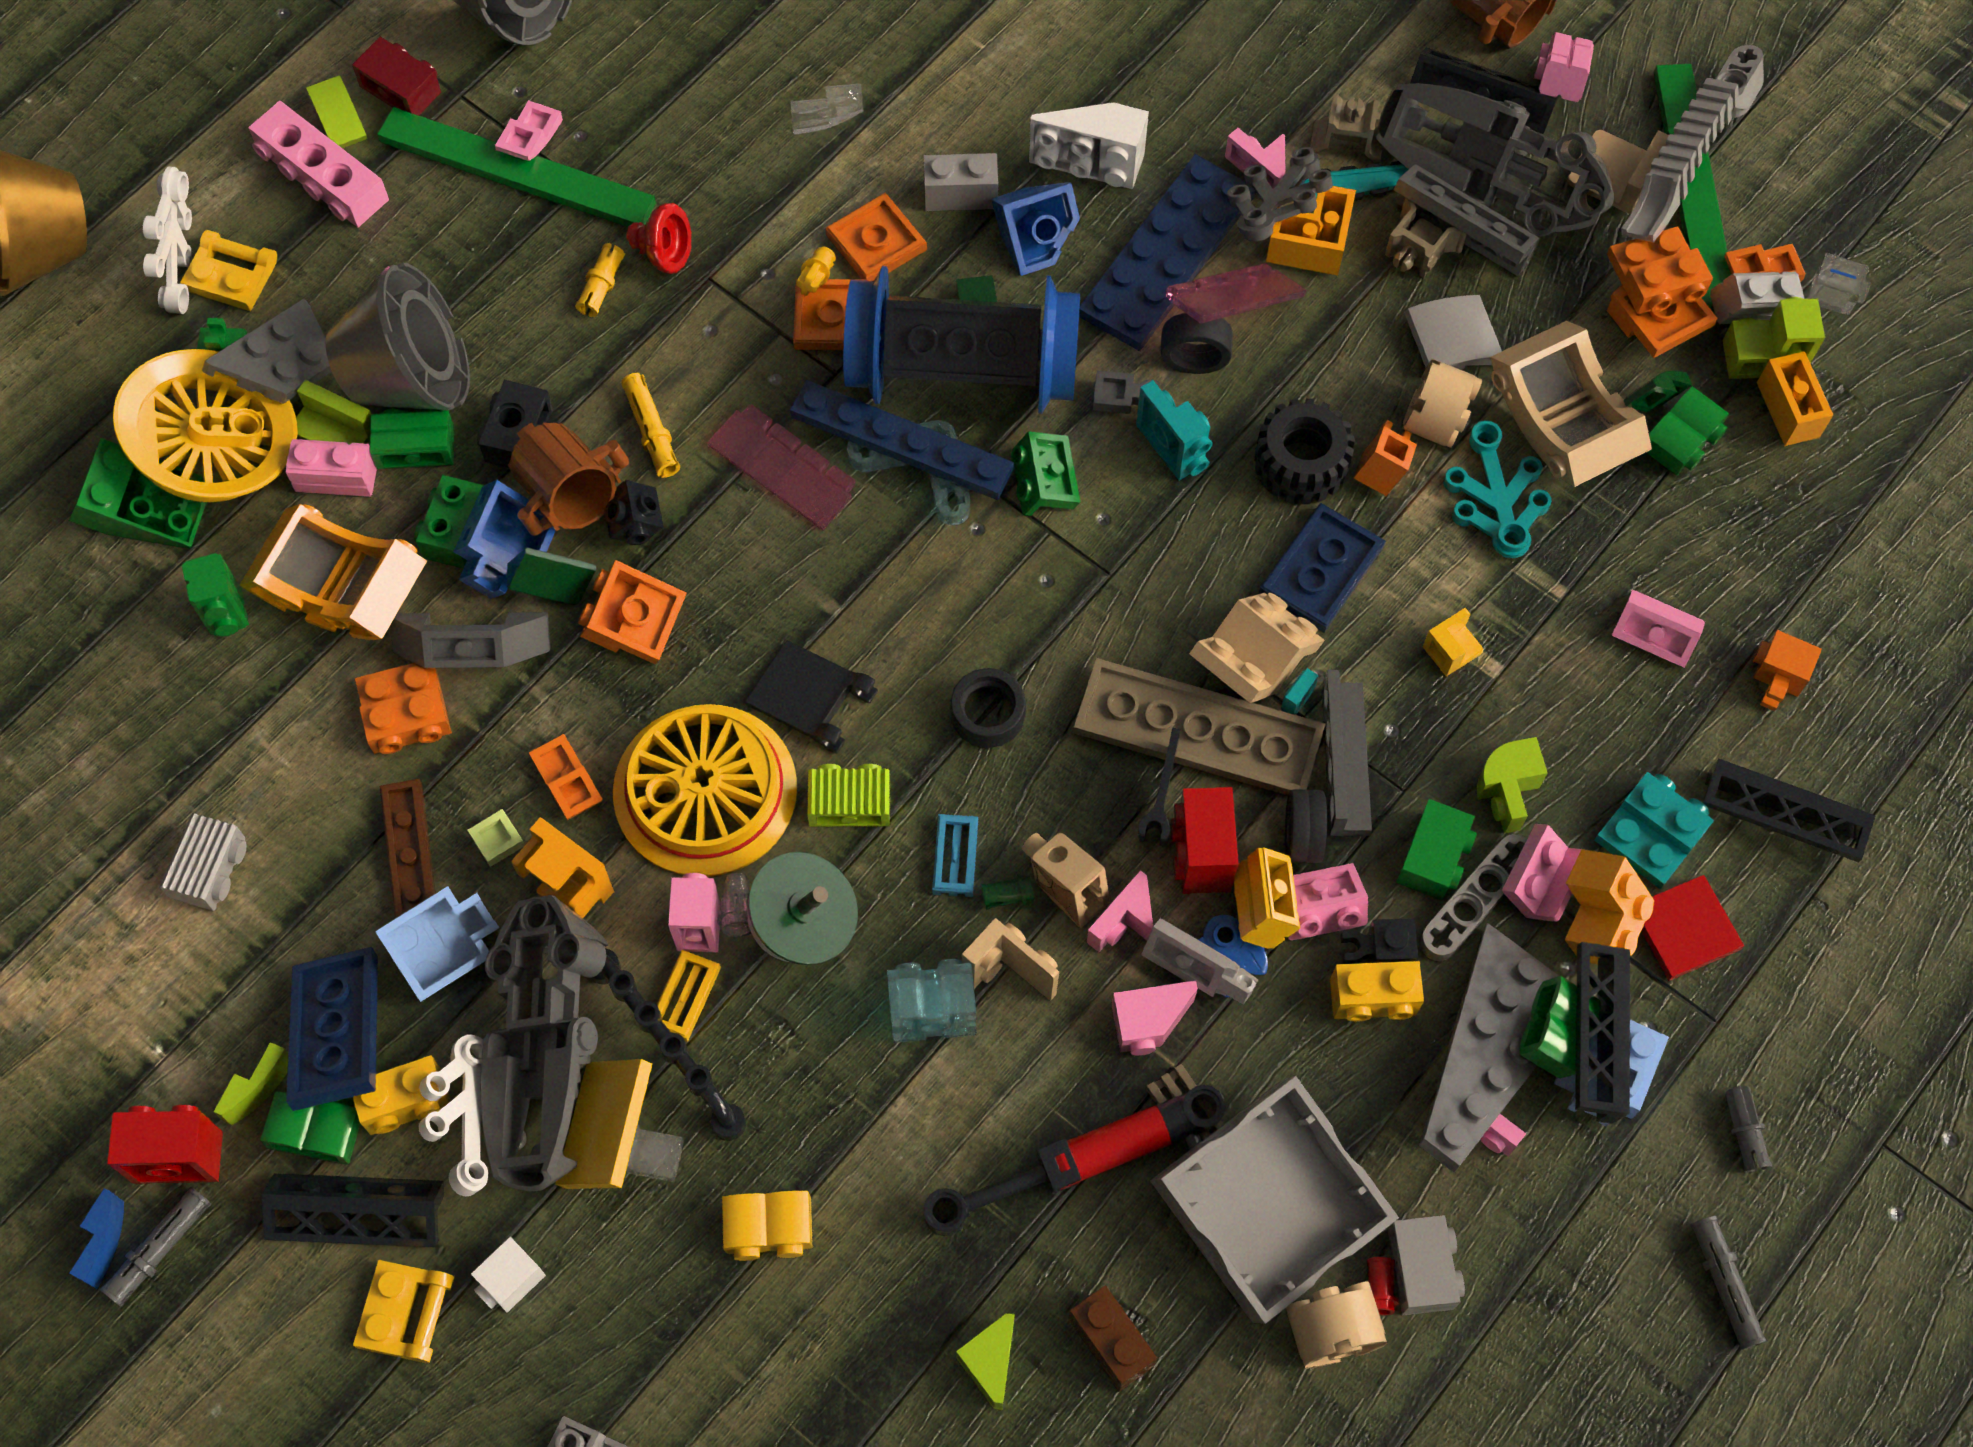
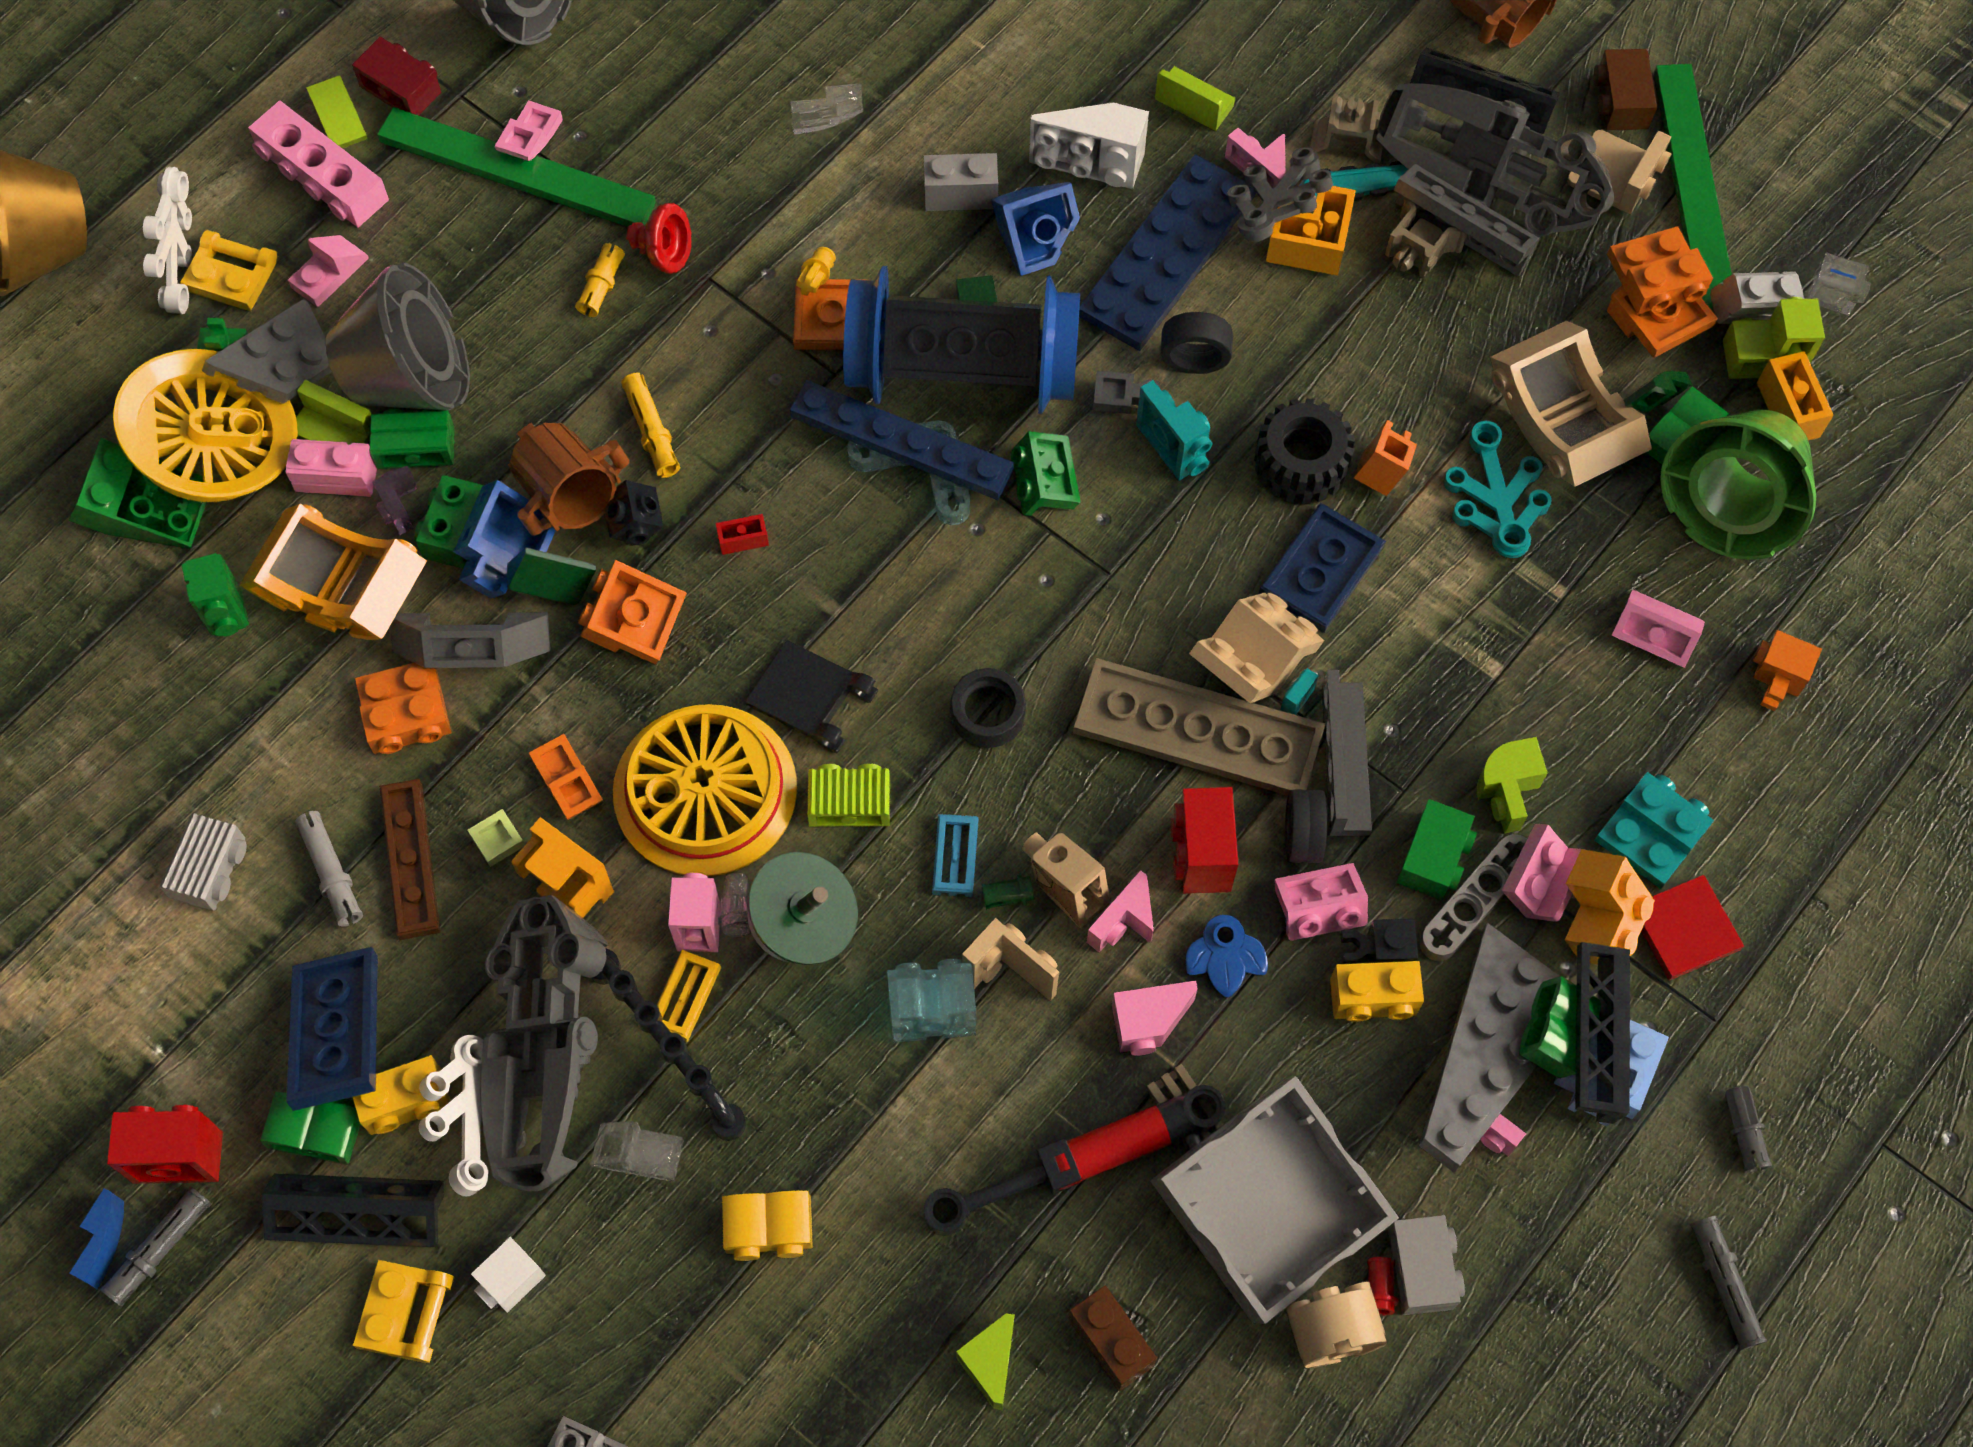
(246, 1095): lime slope -> none
(328, 268): none -> bright pink slope
(334, 882): none -> light grey pin
(390, 488): none -> bracket
(438, 940): light blue piece -> none
(511, 405): black brick -> none
(605, 1123): yellow tile -> none
(742, 534): none -> red piece
(774, 465): clear pink windscreen -> none
(876, 237): orange tile -> none
(1156, 817): black flag -> none
(1193, 97): none -> lime panel
(1197, 962): light grey hinge -> none
(1233, 292): clear pink windscreen -> none
(1266, 898): yellow brick -> none
(1441, 403): tan brick -> none
(1452, 643): yellow panel -> none
(1453, 331): light grey slope -> none
(1564, 66): bright pink brick -> none
(1625, 89): none -> reddish brown brick
(1714, 106): light grey piece -> none
(1725, 503): none -> bright green cone
(1757, 260): orange slope -> none
(1792, 803): black fence -> none

